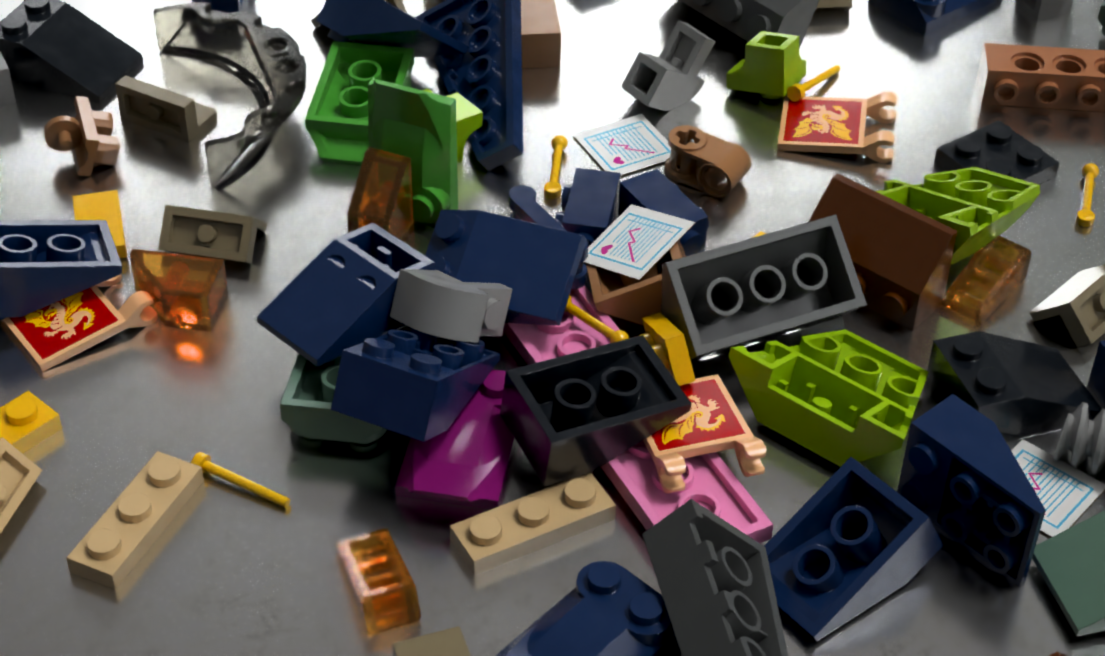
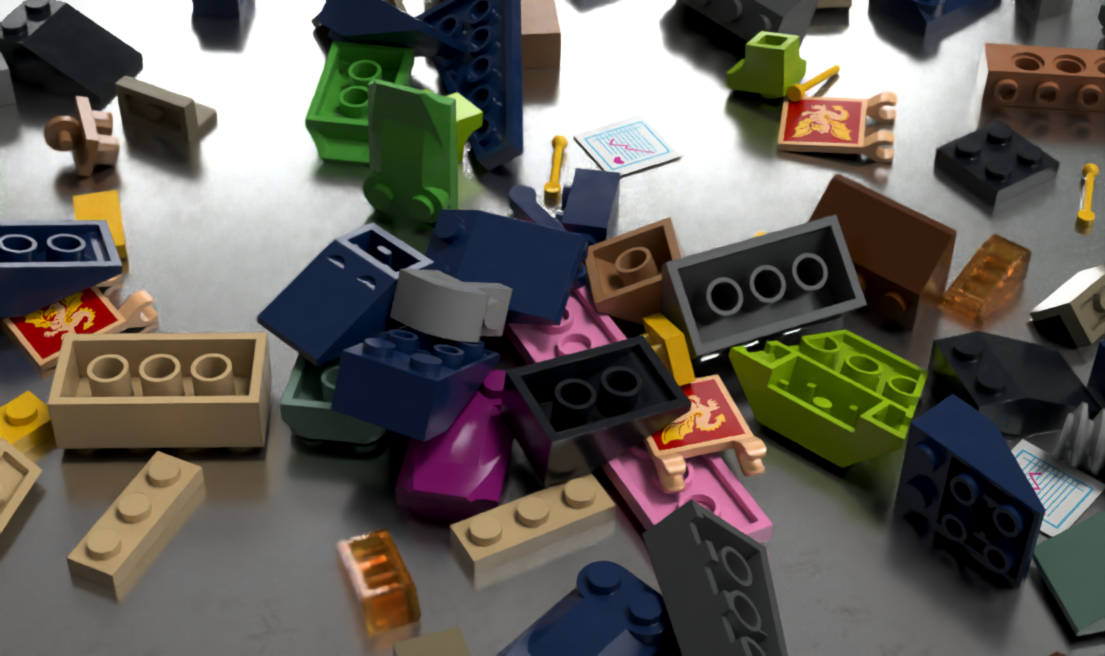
(161, 390): none -> tan brick
(184, 288): clear orange slope -> none
(204, 460): yellow piece -> none
(209, 233): dark tan panel -> none
(251, 51): clear smoke windscreen -> none
(383, 194): clear orange slope -> none
(614, 336): yellow hinge -> none
(636, 241): white sticker -> none
(658, 193): dark blue brick -> none
(673, 76): light grey brick -> none
(707, 163): medium nougat piece -> none
(847, 550): dark blue slope -> none
(968, 200): lime wedge -> none

